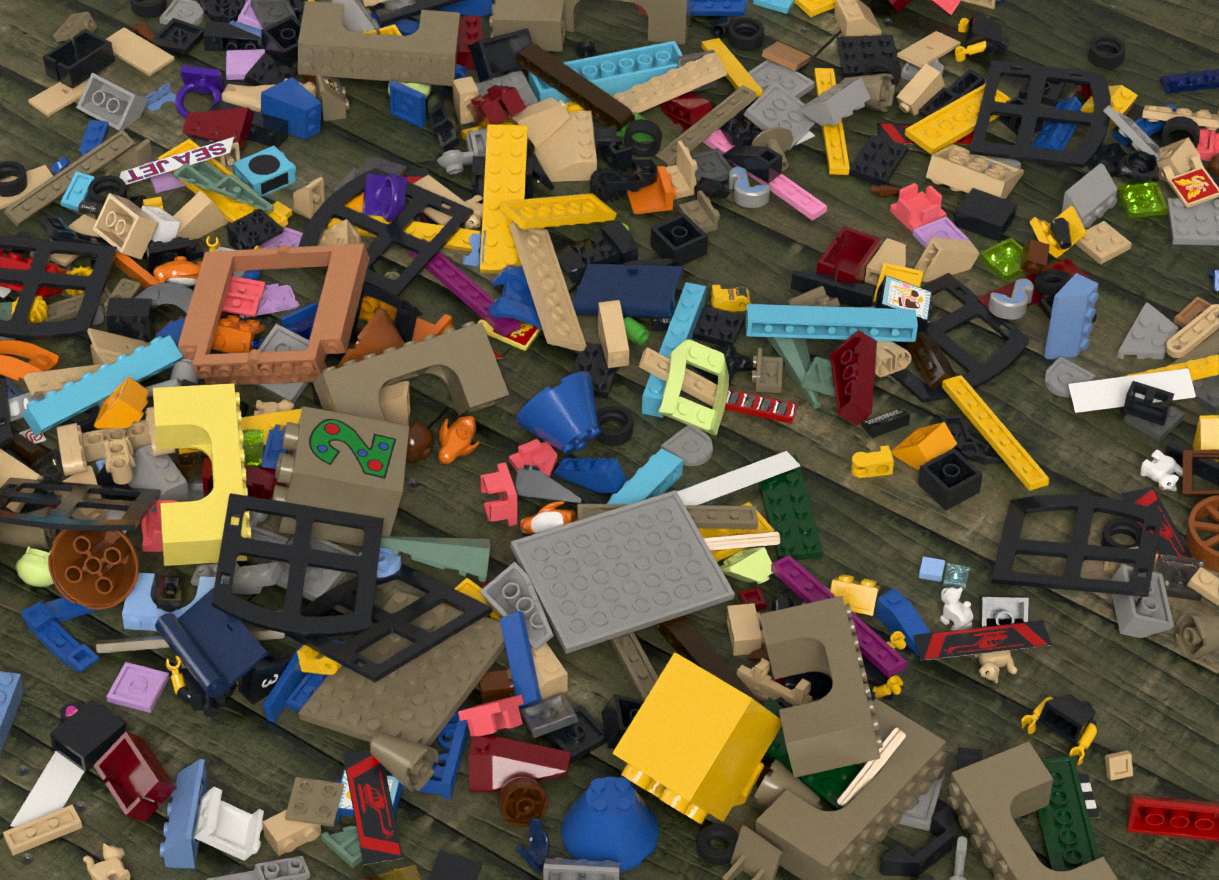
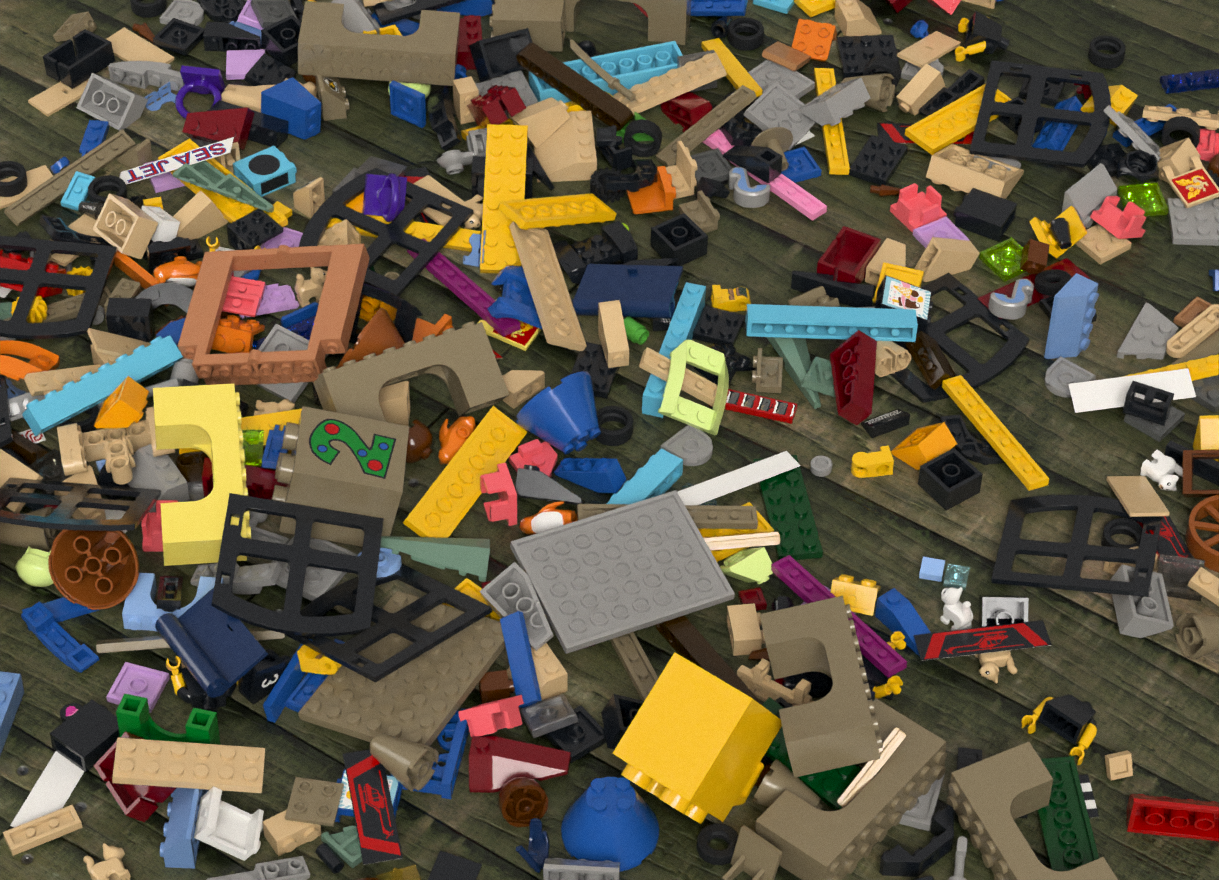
(135, 718): none -> green arch
(145, 73): none -> light grey slope
(188, 765): none -> tan plate
(310, 288): none -> tan animal
(329, 858): none -> black piece
(459, 482): none -> yellow plate
(522, 385): none -> tan slope
(613, 82): none -> dark tan sword
(801, 165): none -> blue tile
(814, 38): none -> orange bracket
(821, 466): none -> light grey tile
(919, 29): none -> blue tile
(1120, 223): none -> coral panel
(1137, 496): none -> tan piece

